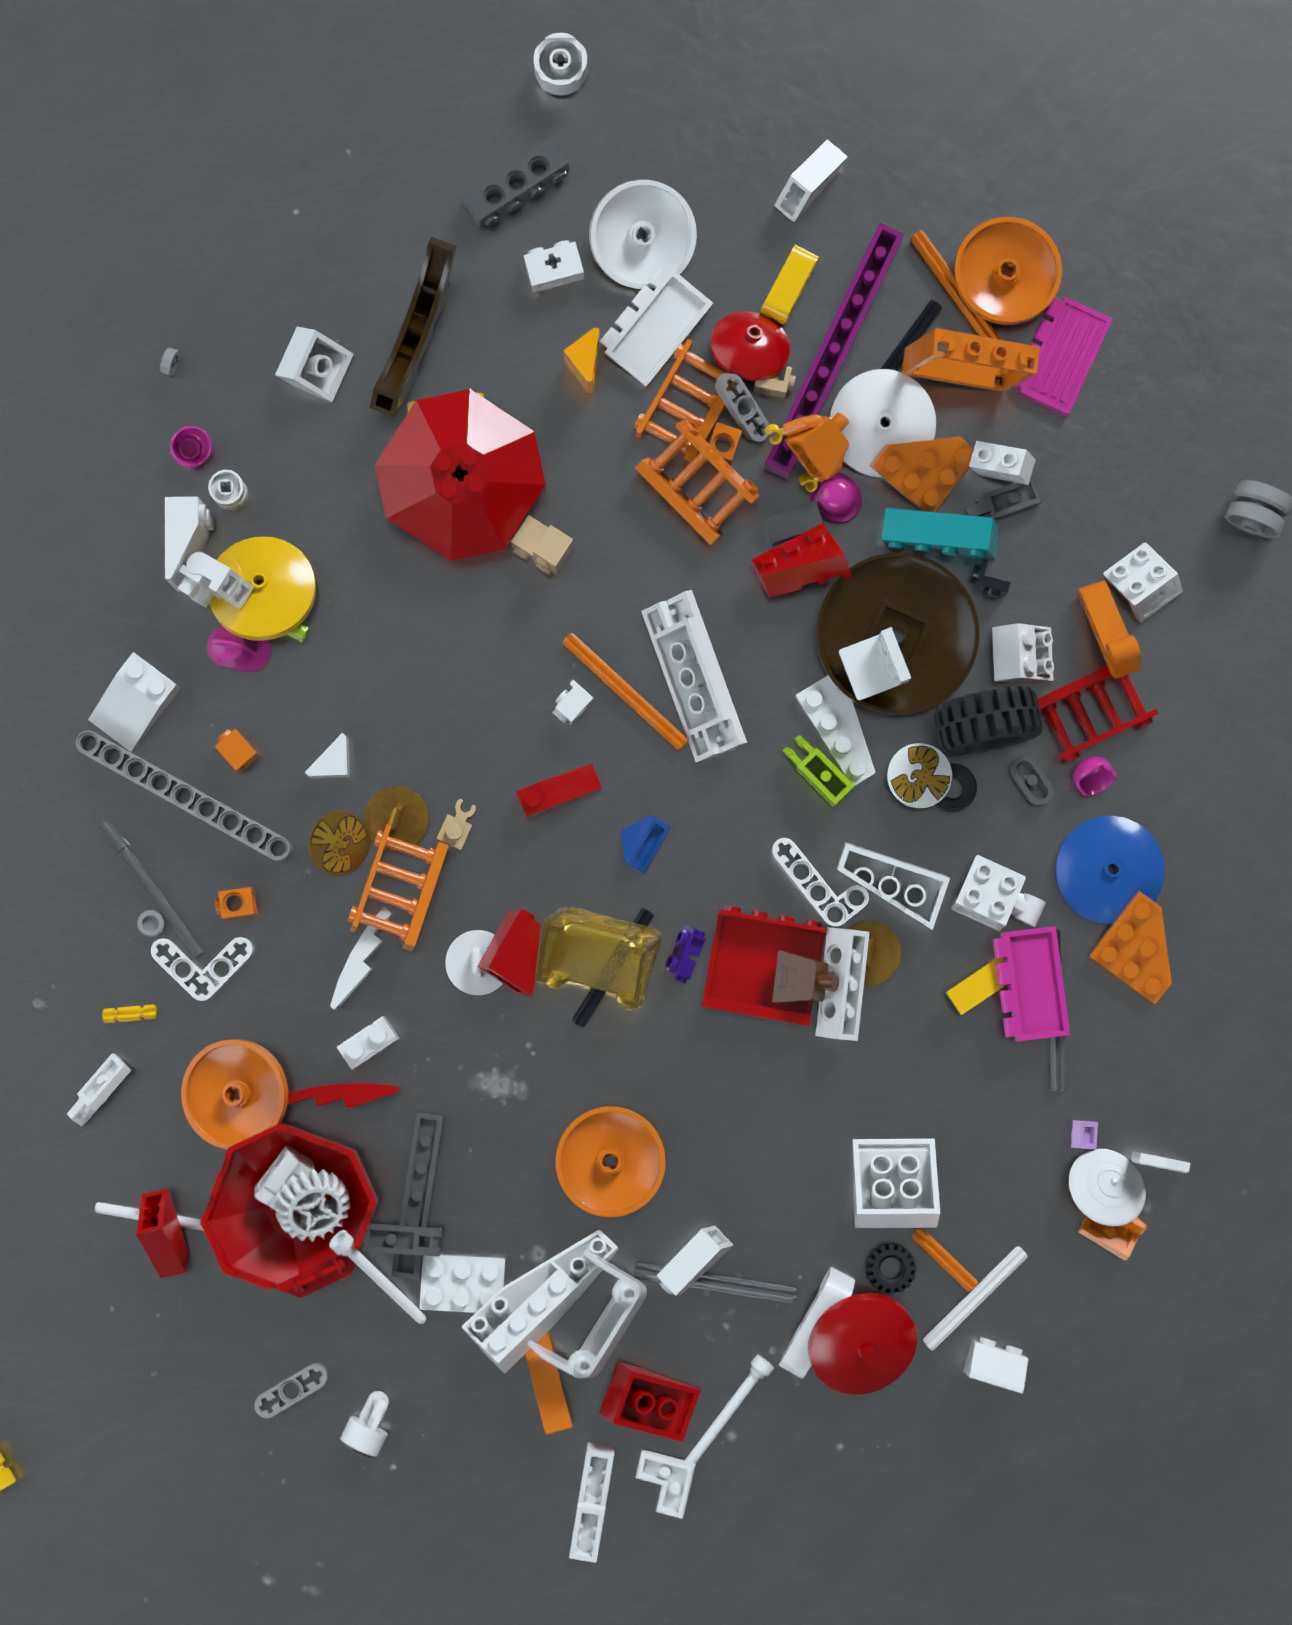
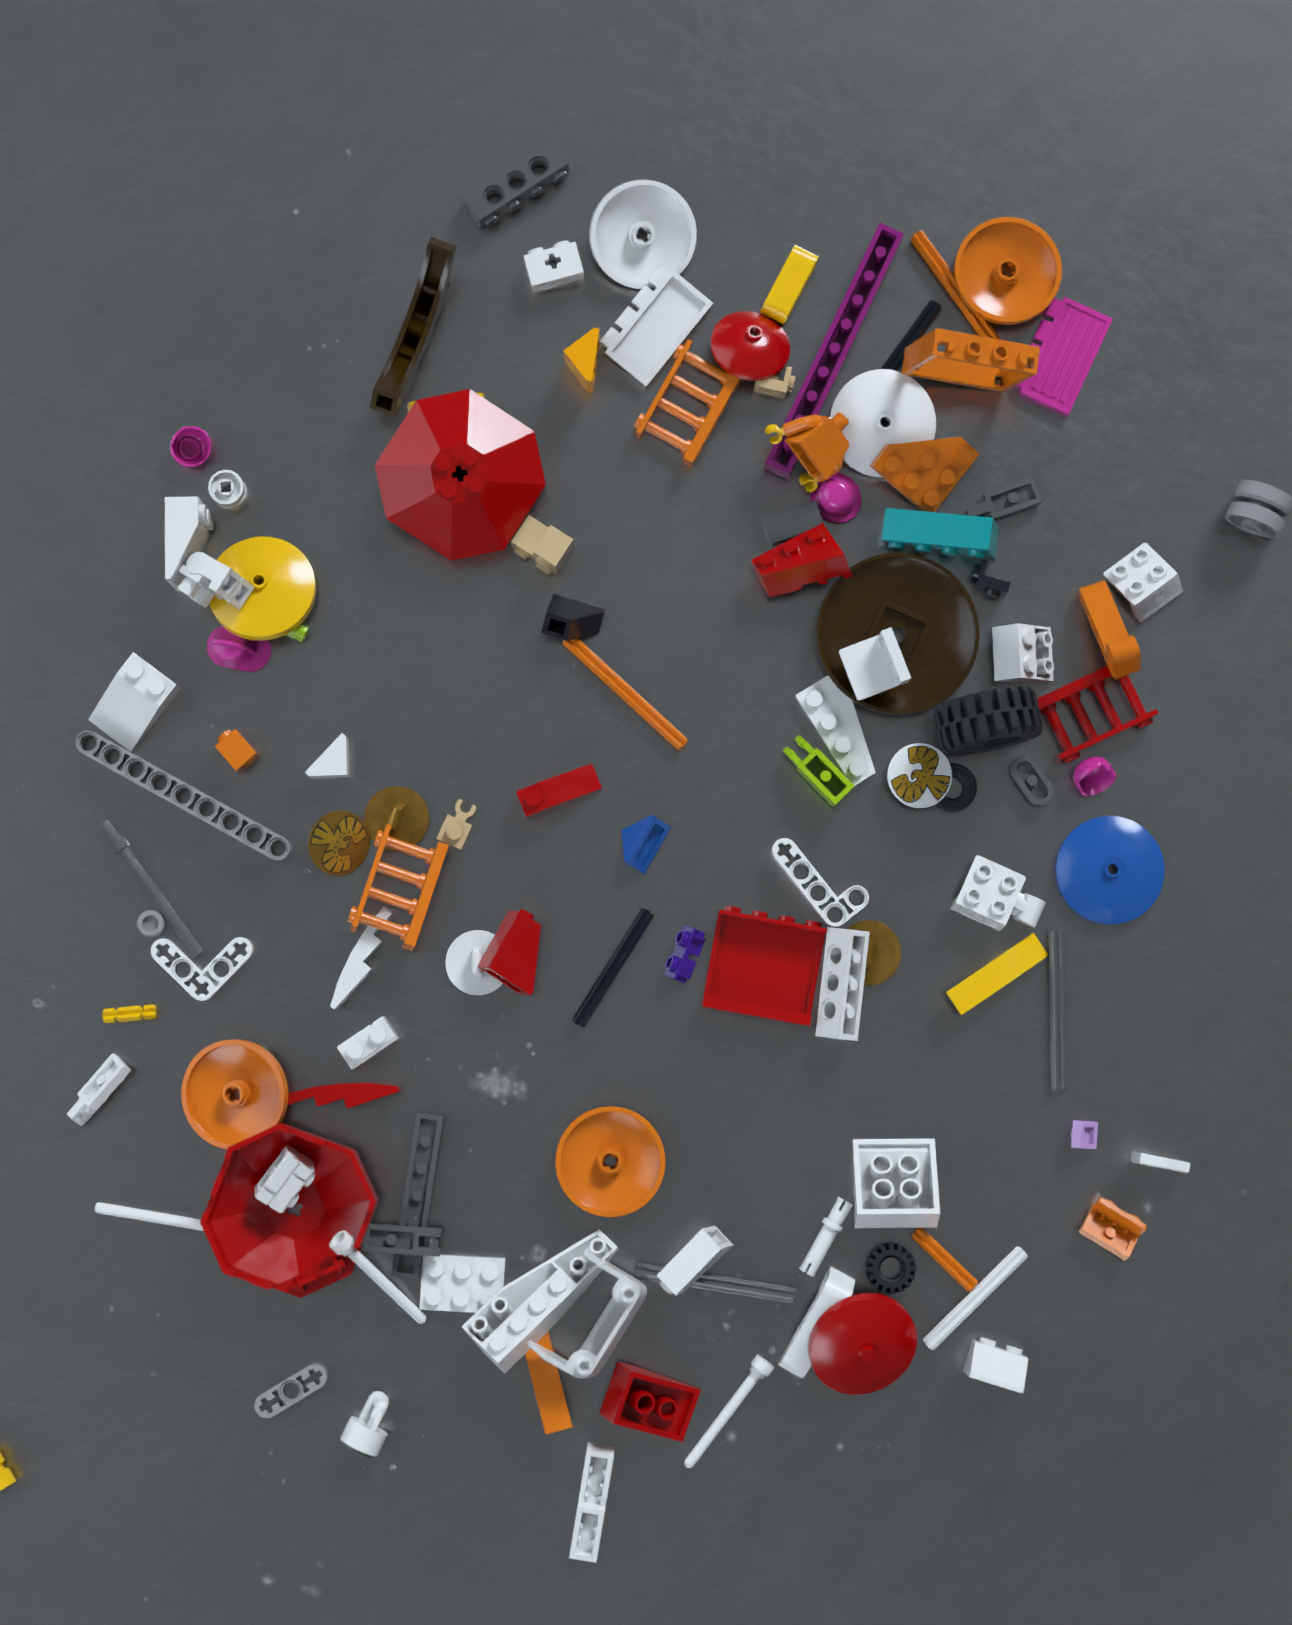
(162, 1234): red slope -> none
(169, 361): light grey tile -> none
(248, 903): orange brick -> none
(307, 1197): white gear -> none
(314, 363): white slope -> none
(564, 79): white brick -> none
(571, 619): none -> black slope
(572, 703): white brick -> none
(598, 954): clear yellow windscreen -> none
(672, 488): orange fence -> none
(673, 1475): white tile -> none
(694, 676): white slope -> none
(728, 434): orange brick -> none
(732, 401): light grey beam -> none
(801, 979): reddish brown torso -> none
(810, 180): white slope -> none
(828, 1232): none -> white pin
(902, 884): white wedge -> none
(1002, 462): white brick -> none
(1033, 982): dark pink hinge -> none
(1107, 1187): white hat -> none
(1137, 948): orange plate -> none

